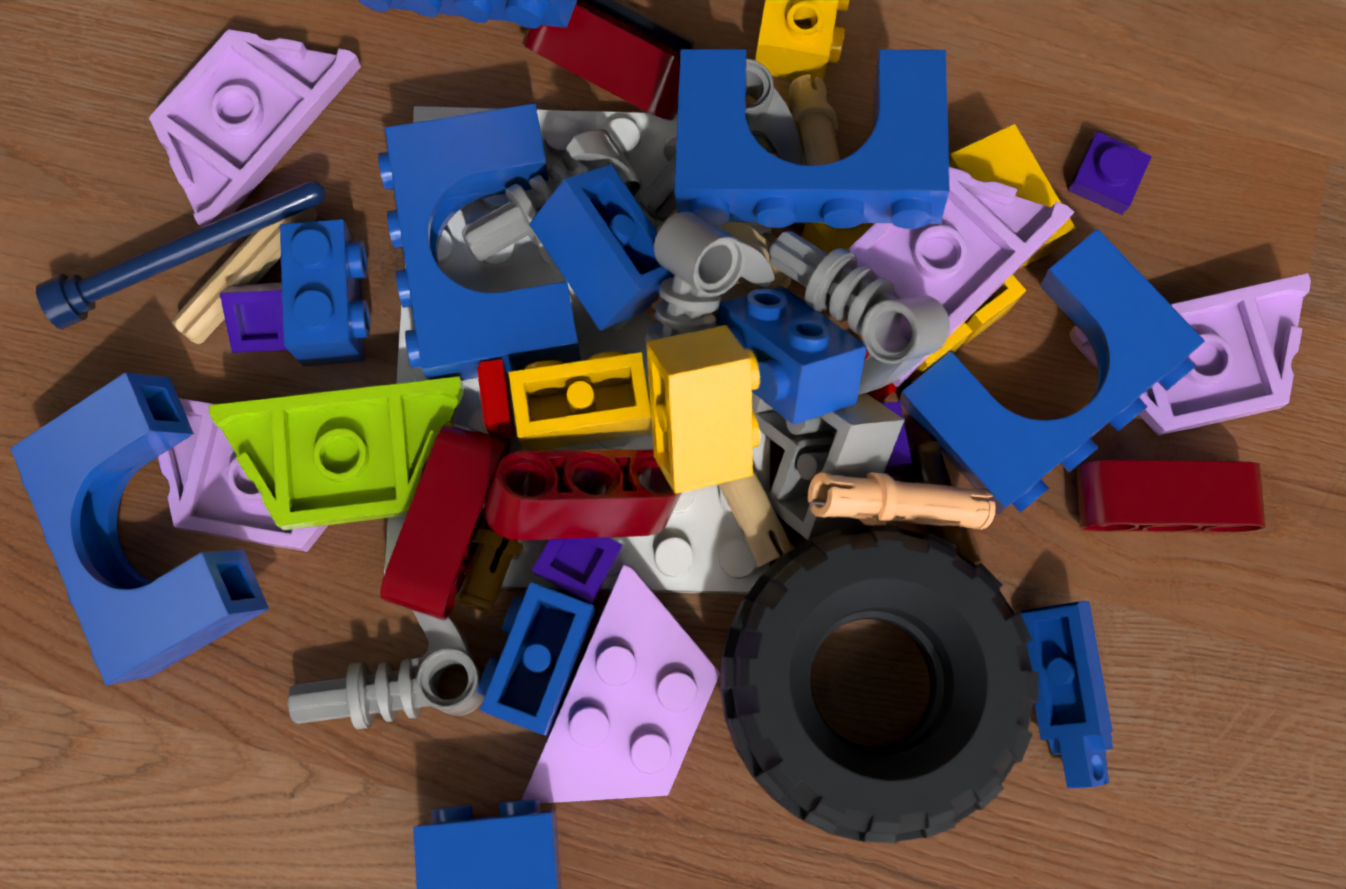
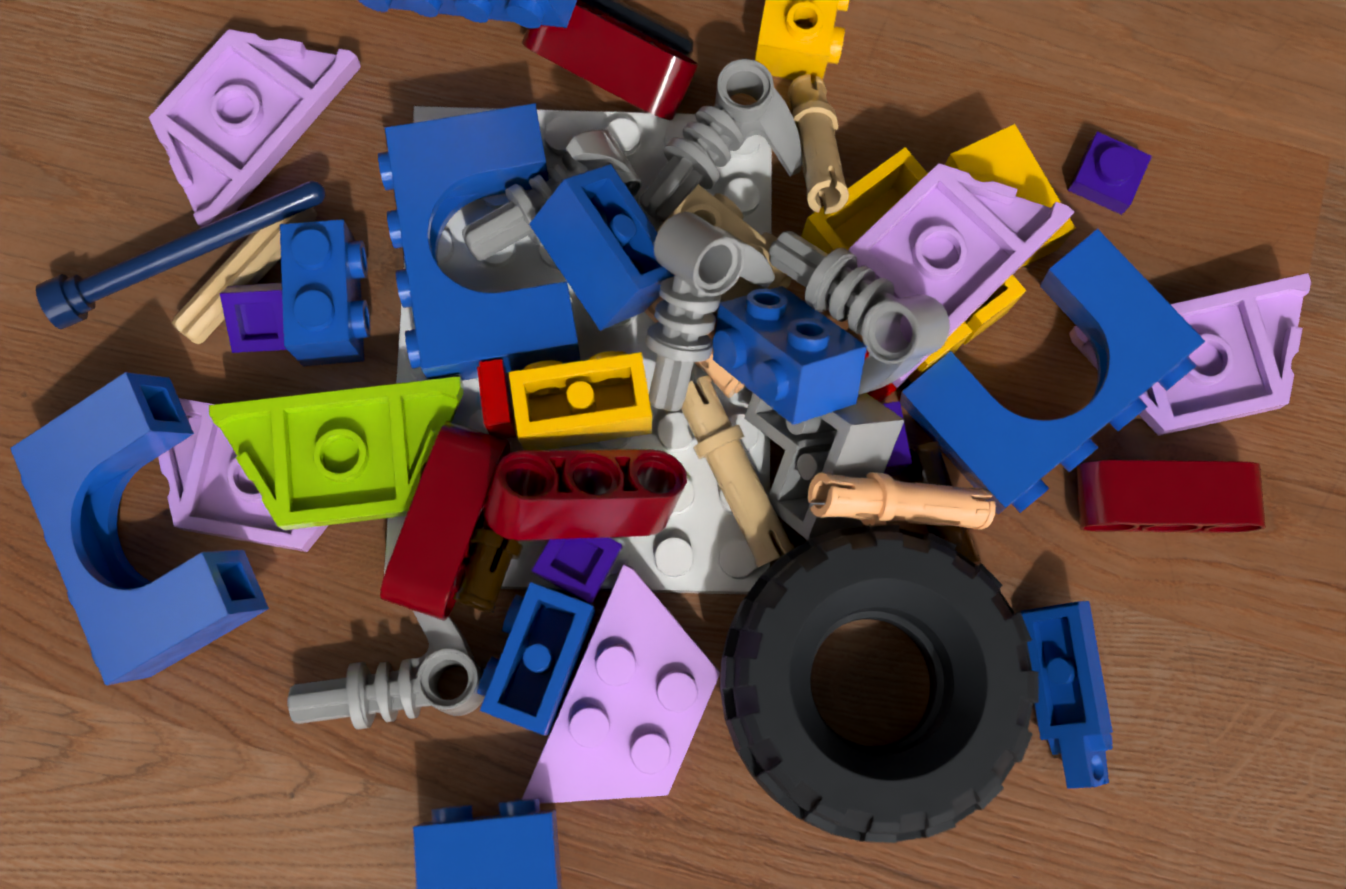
(702, 407): yellow brick -> none
(891, 179): blue arch -> none

